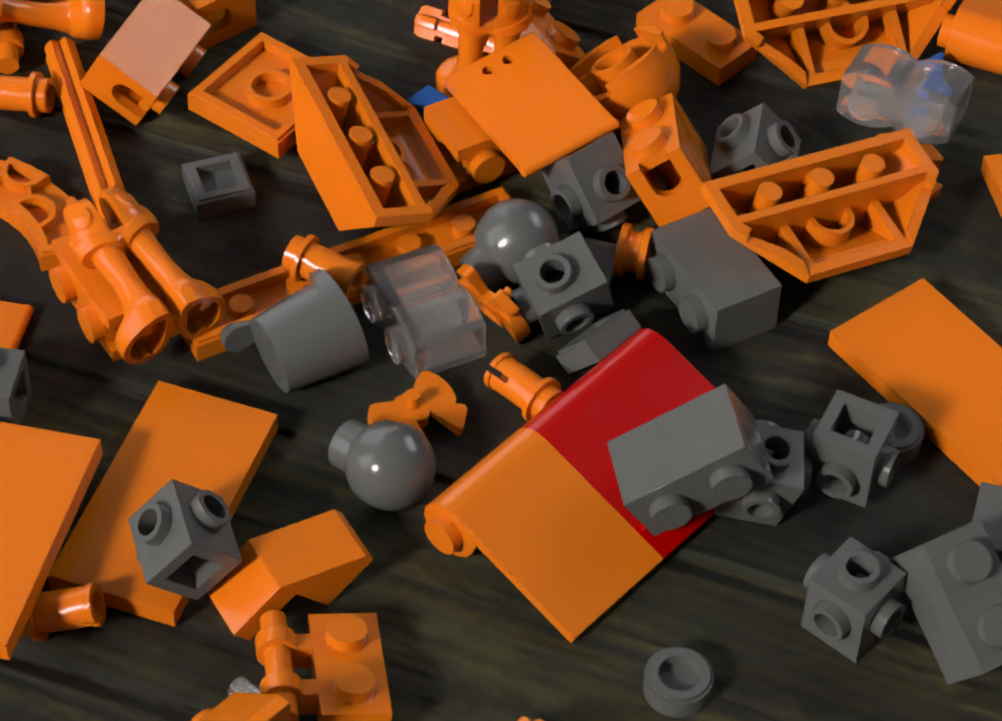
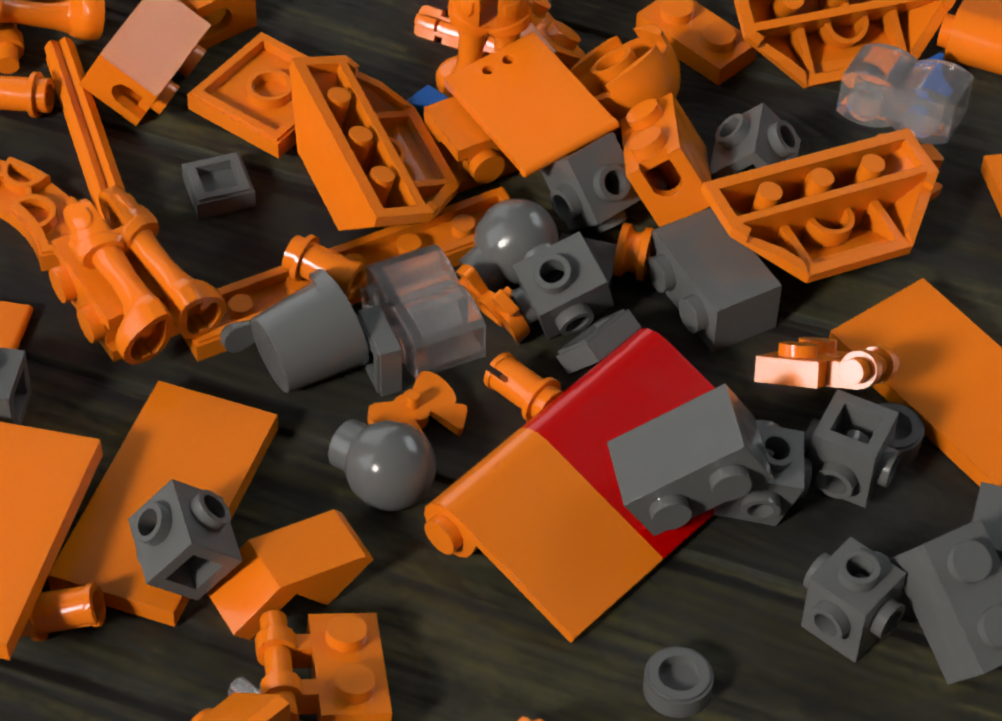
(384, 351): none -> dark grey tile
(818, 364): none -> orange plate

